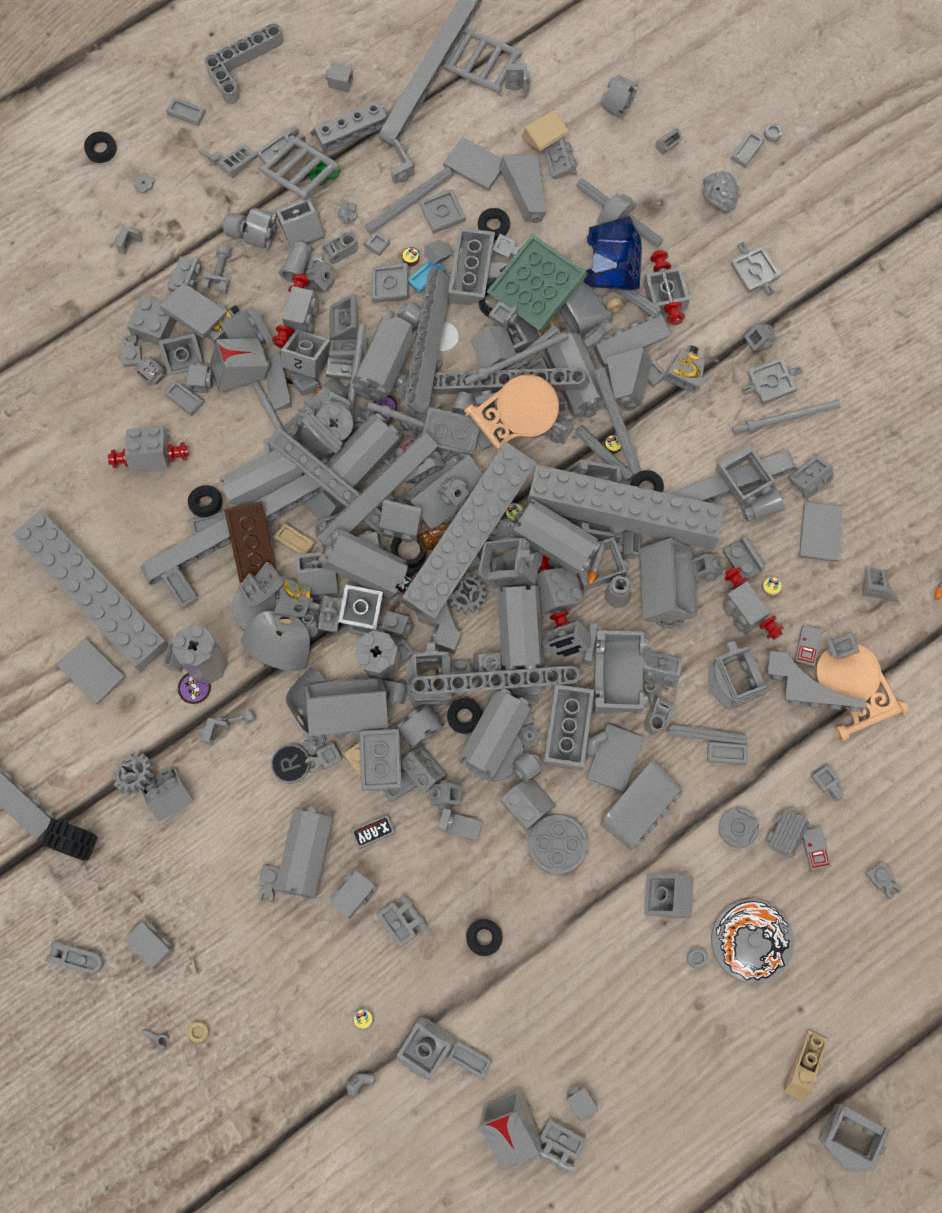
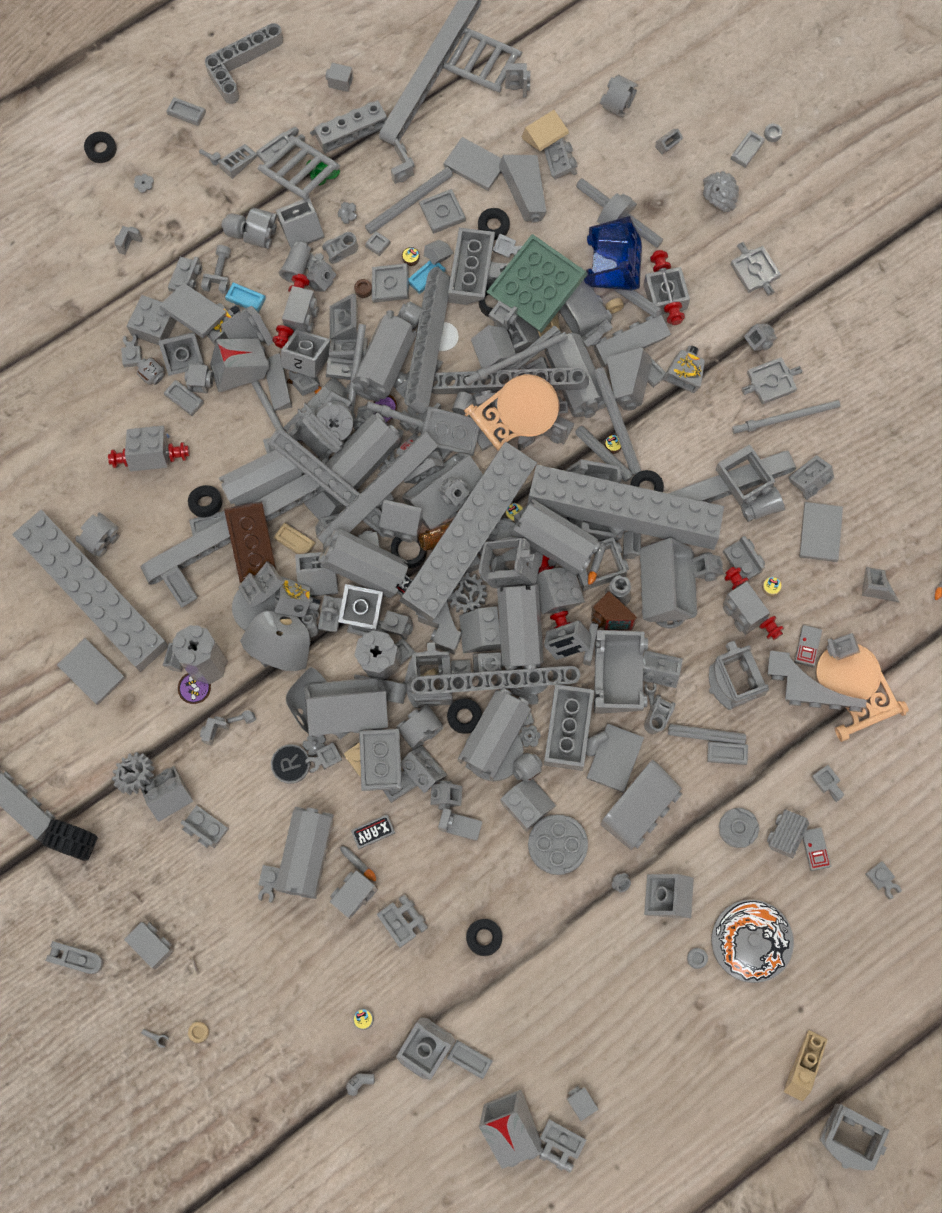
(98, 534): none -> light grey brick
(205, 827): none -> light grey bracket
(245, 297): none -> medium azure tile
(363, 288): none -> reddish brown tile
(368, 873): none -> light grey piece
(480, 630): none -> light grey slope
(525, 441): none -> light grey slope
(612, 614): none -> reddish brown slope
(621, 882): none -> light grey plate

